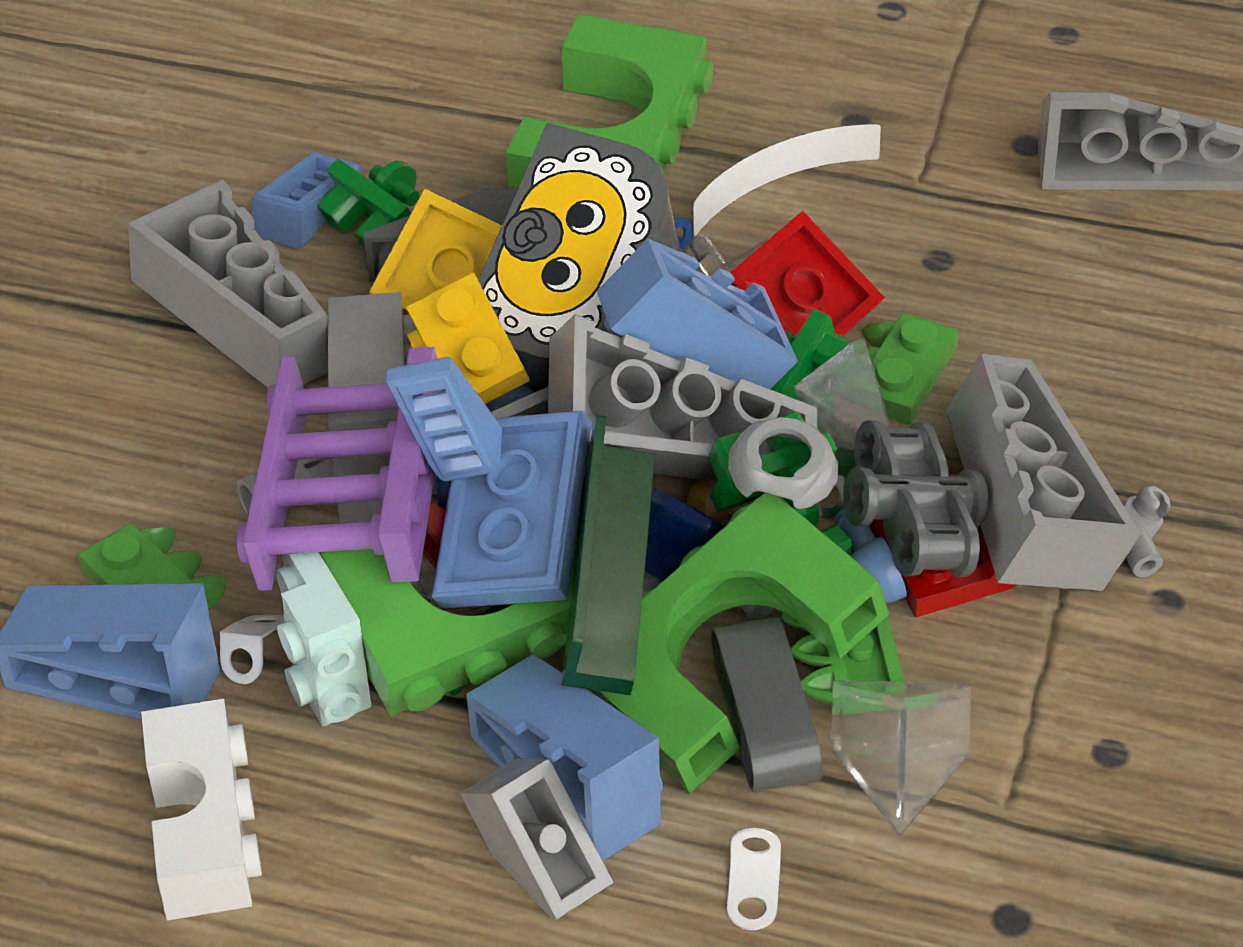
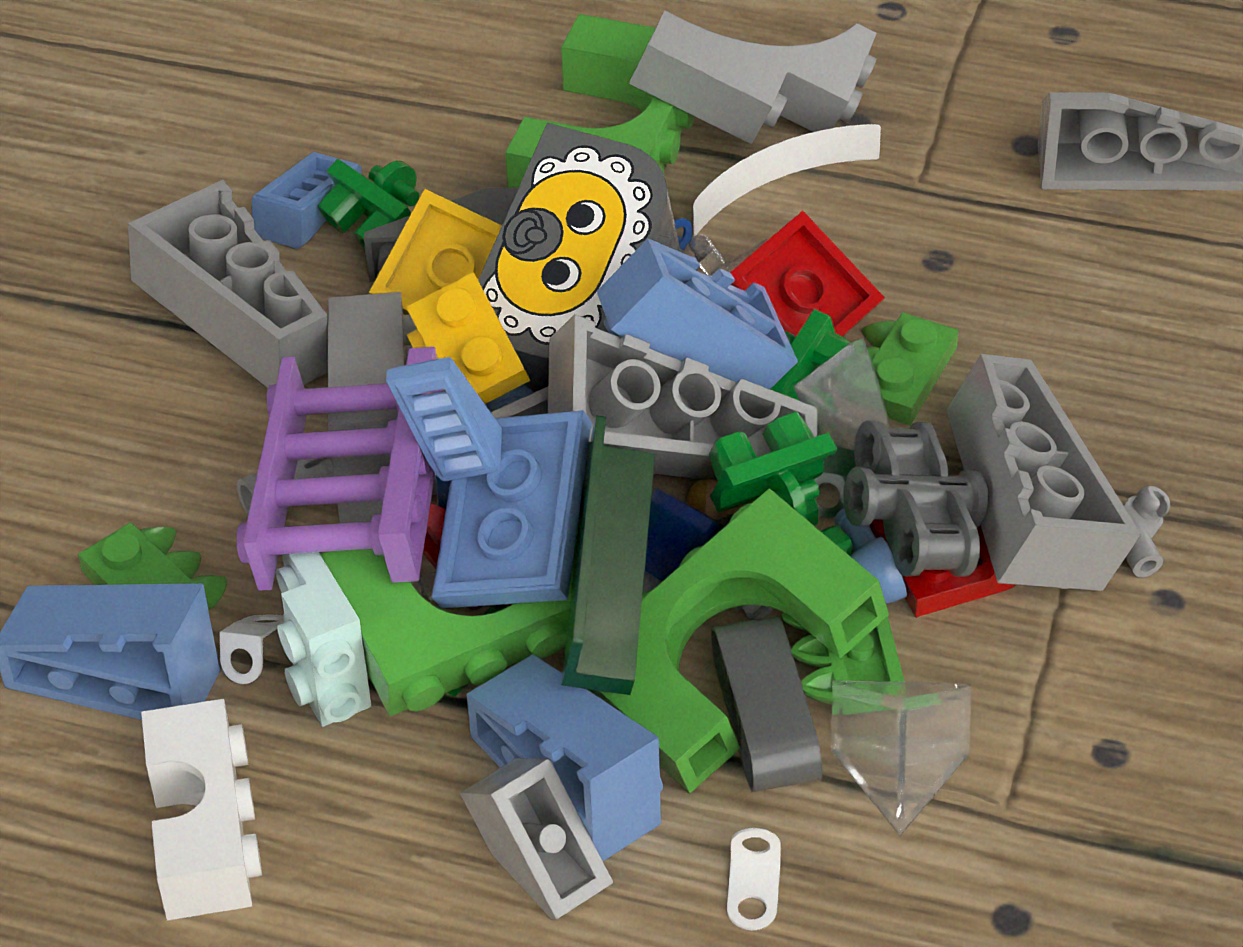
(753, 84): none -> light grey arch
(807, 485): light grey piece -> none

